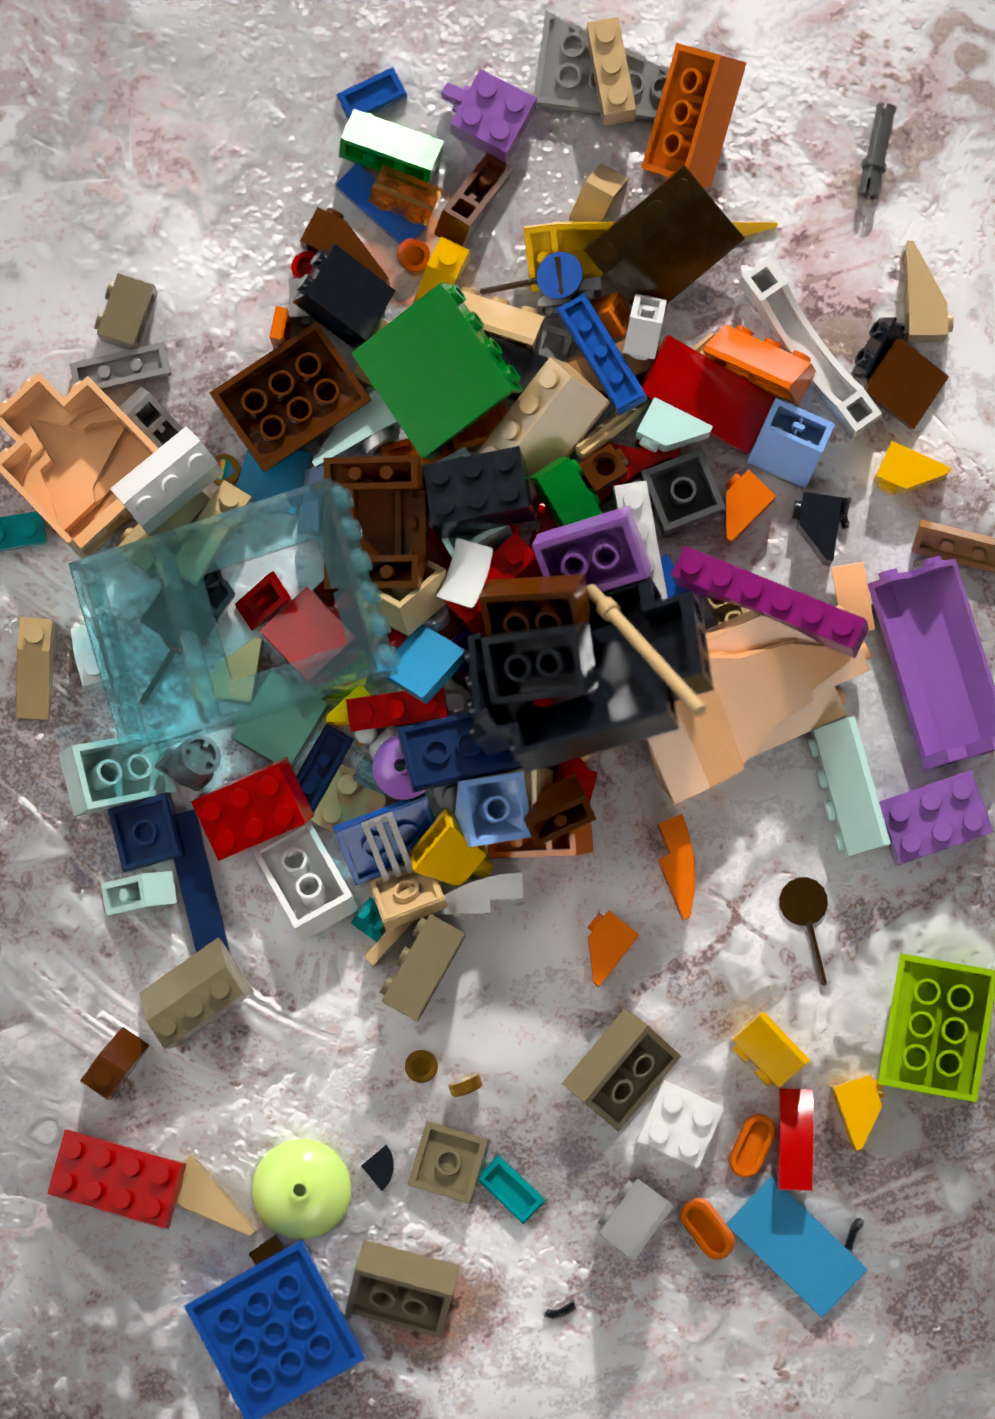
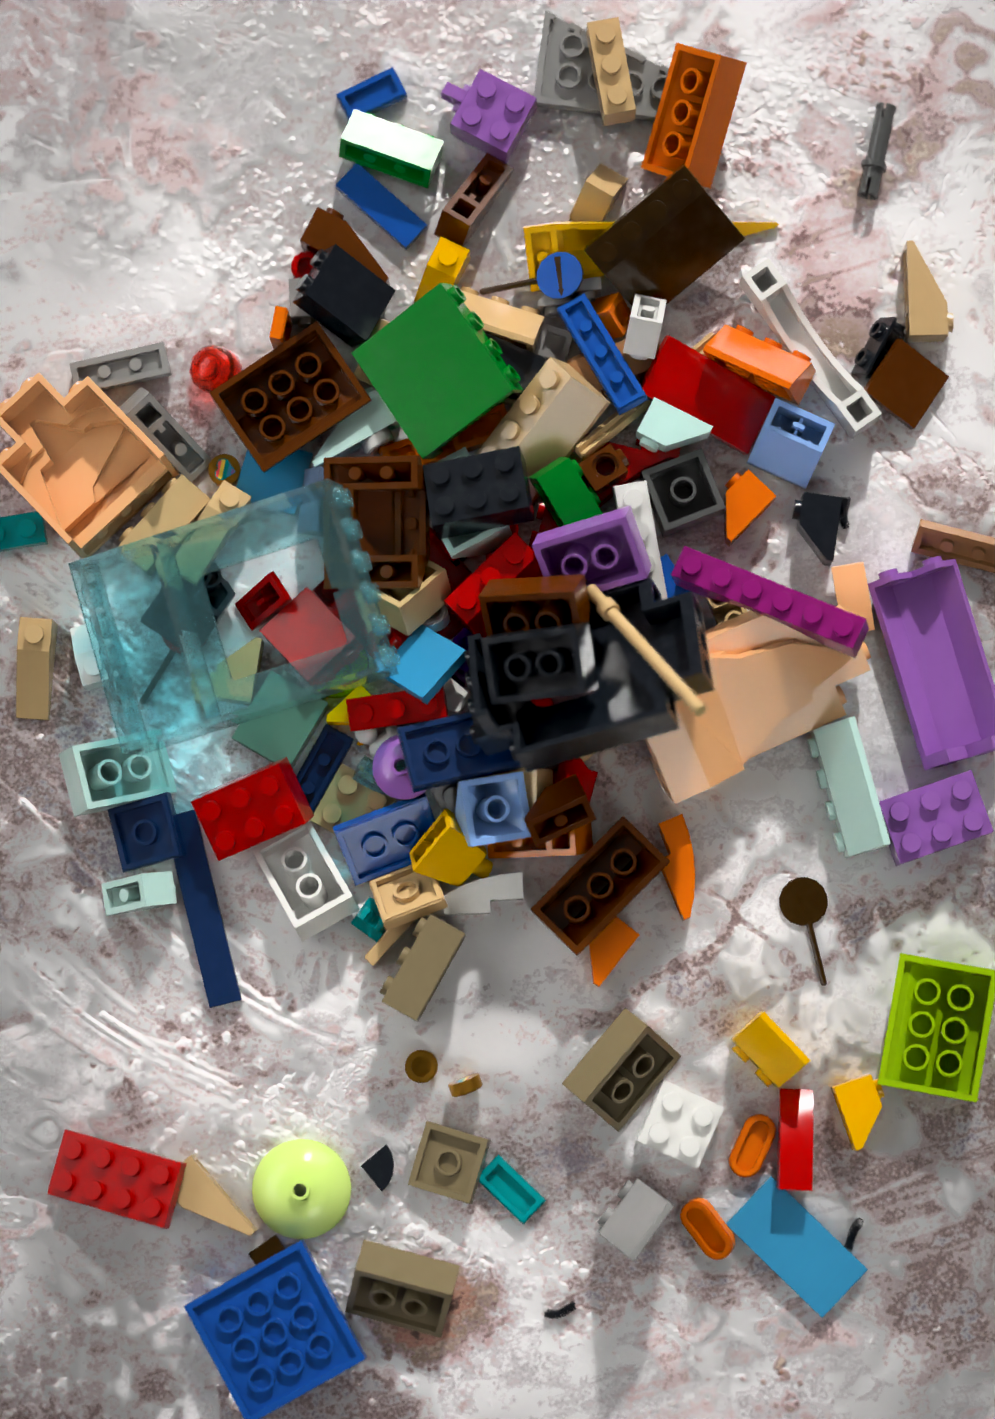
(115, 1063): reddish brown slope -> none
(126, 311): dark tan brick -> none
(167, 480): white slope -> none
(191, 762): flat silver piece -> none
(194, 994): dark tan slope -> none
(213, 367): none -> clear red hair
(396, 868): light grey tile -> none
(404, 195): clear orange bracket -> none
(413, 255): orange tile -> none
(466, 573): white sticker -> none
(599, 886): none -> reddish brown slope
(907, 470): yellow slope -> none

